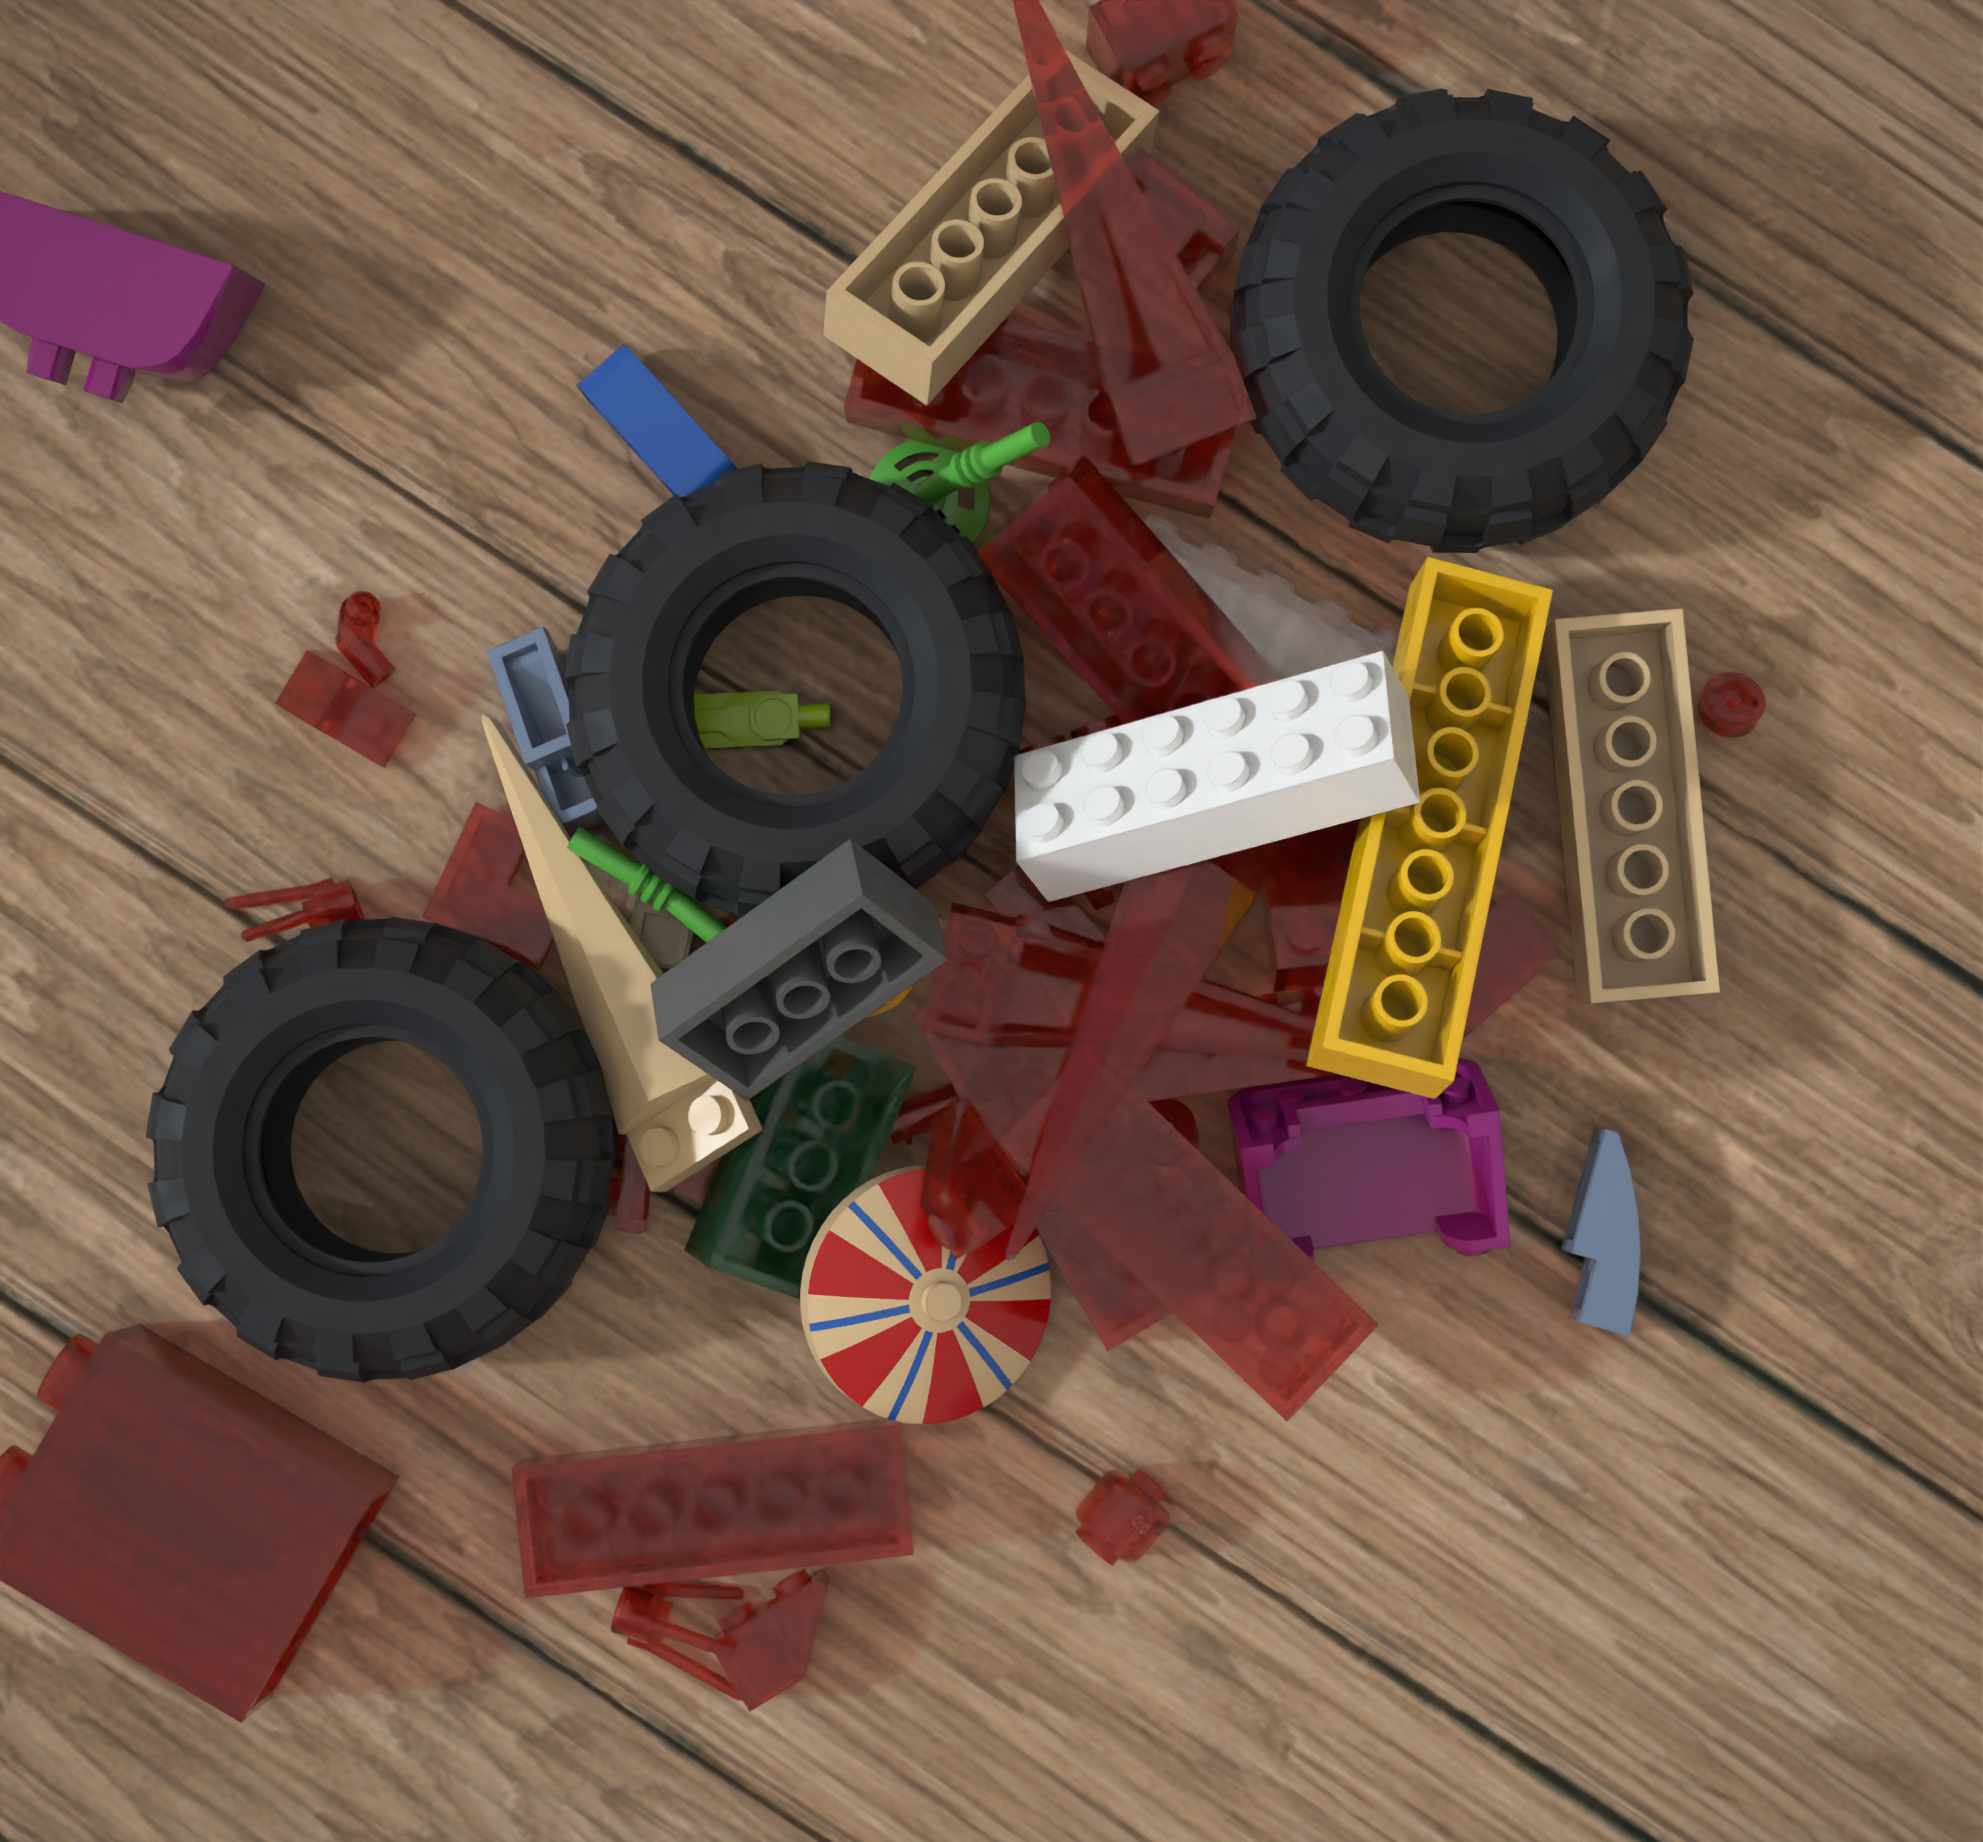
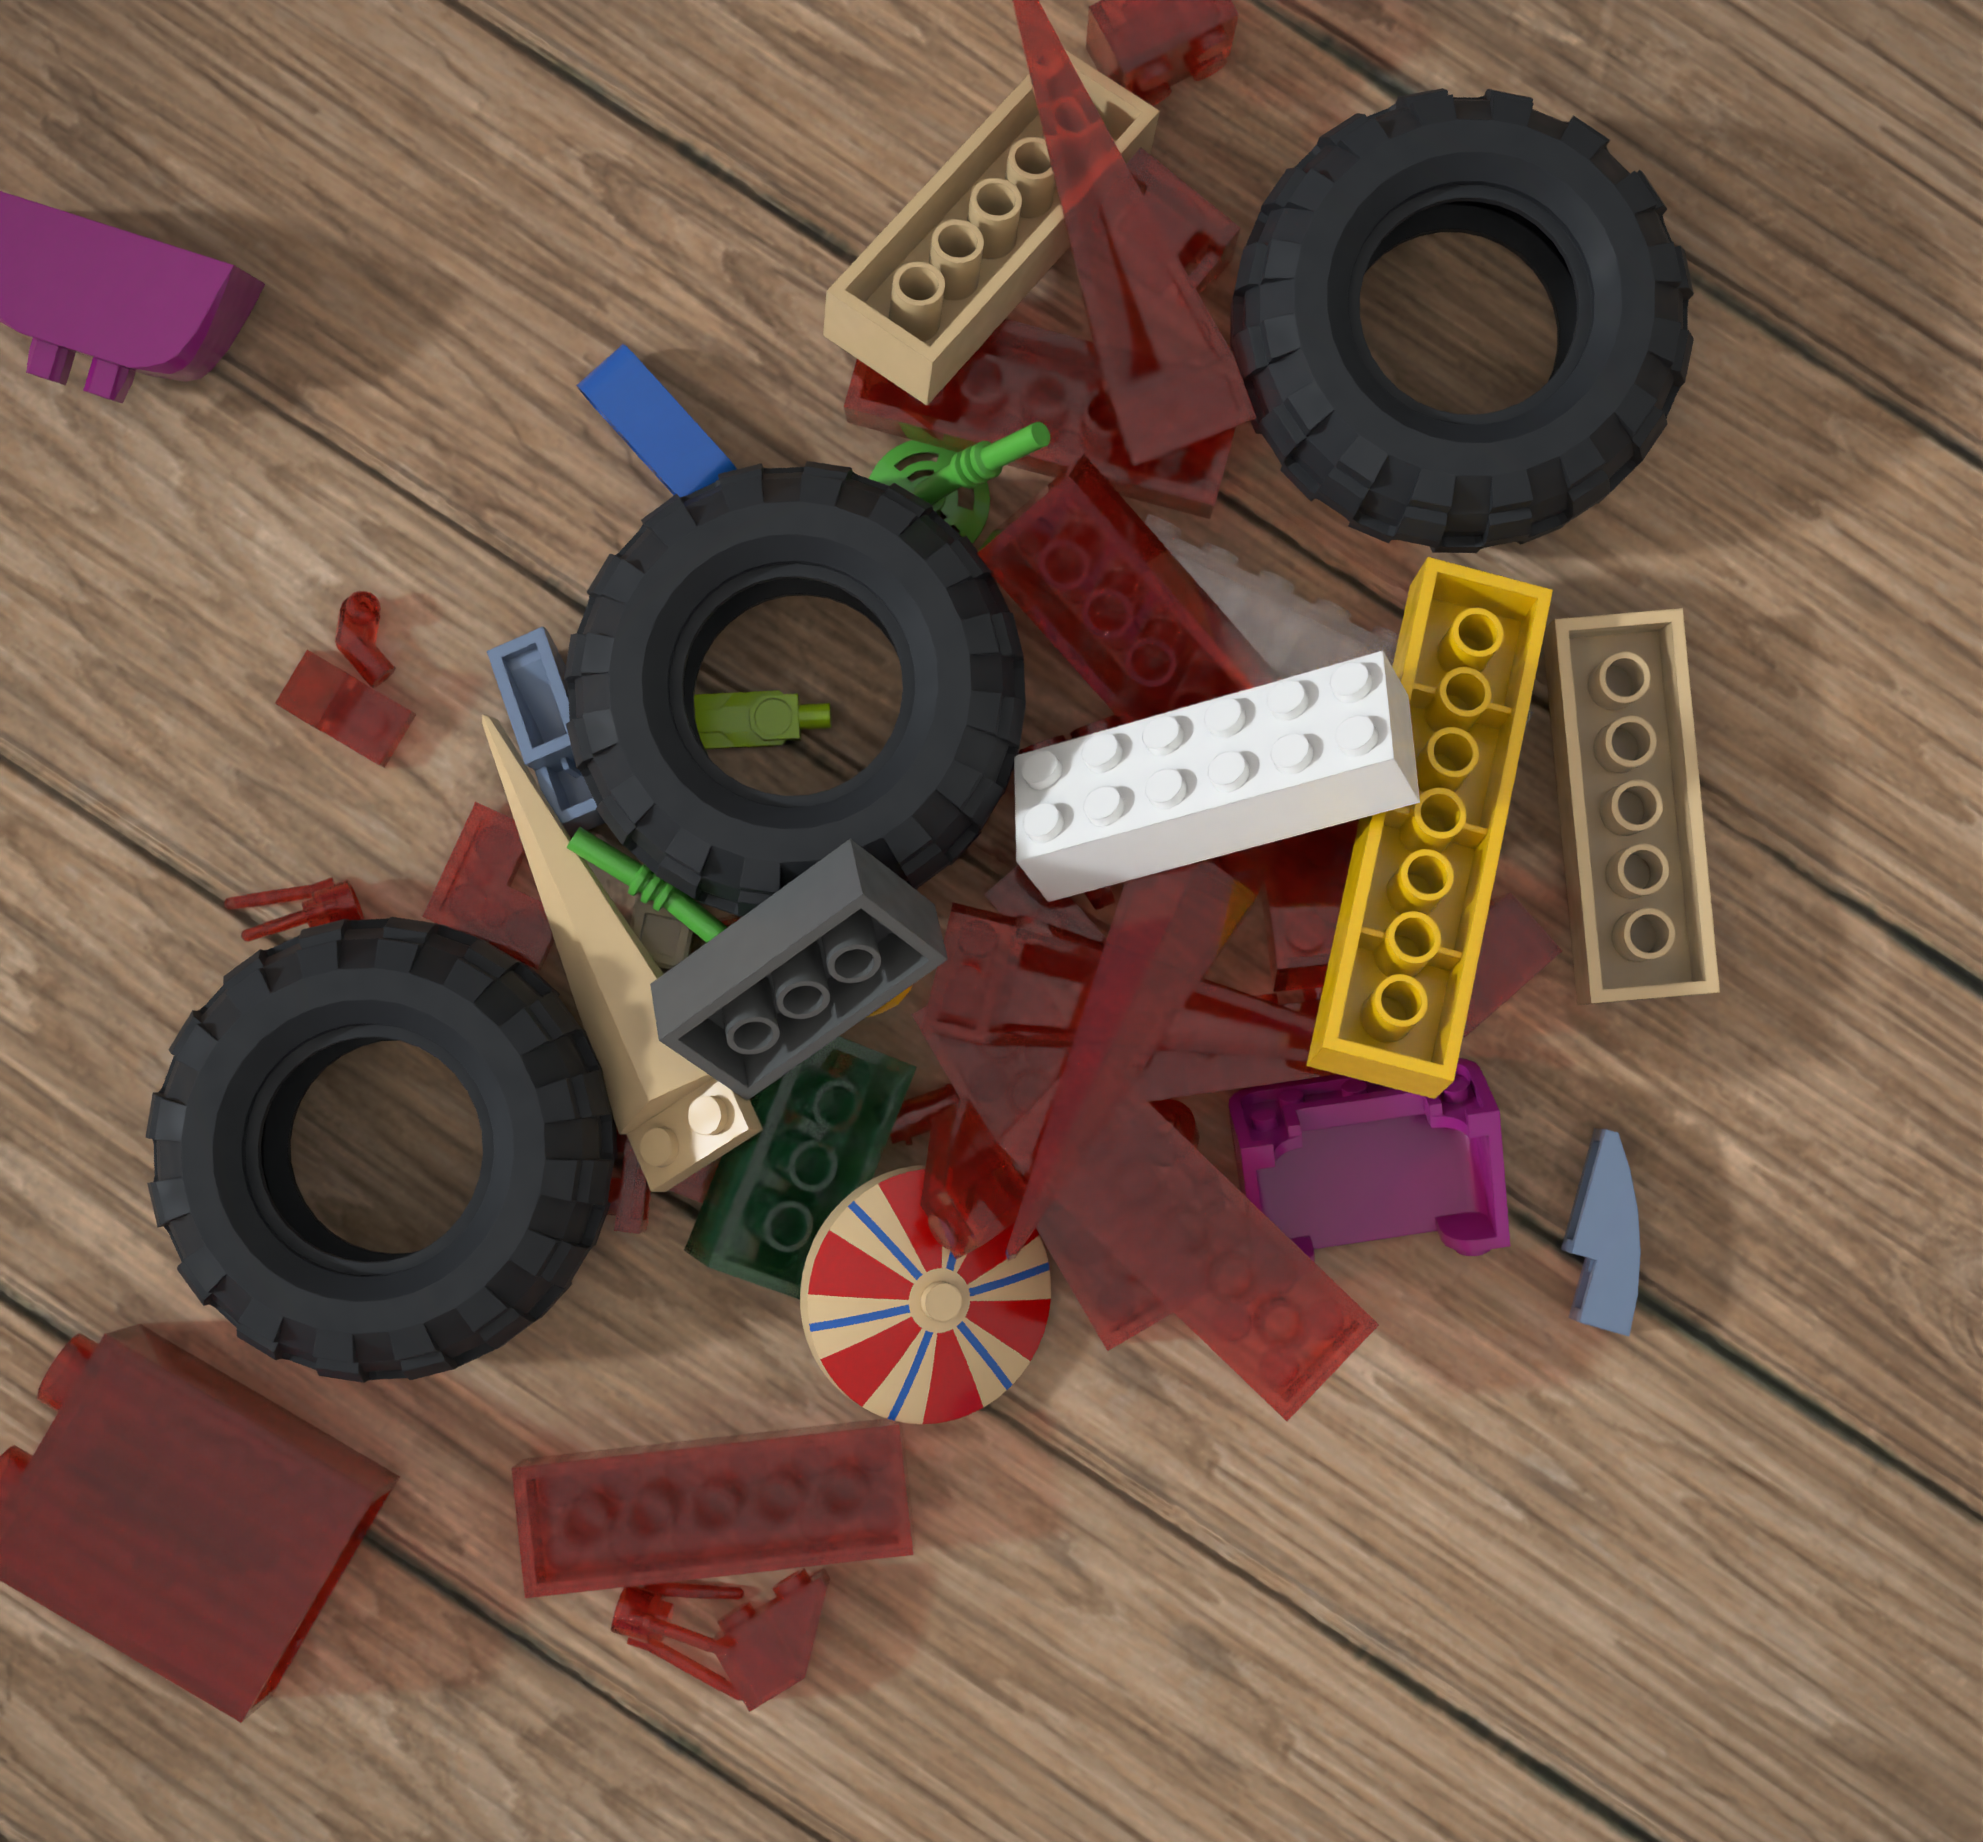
(1122, 1516): clear red head -> none
(1731, 704): clear red tile -> none

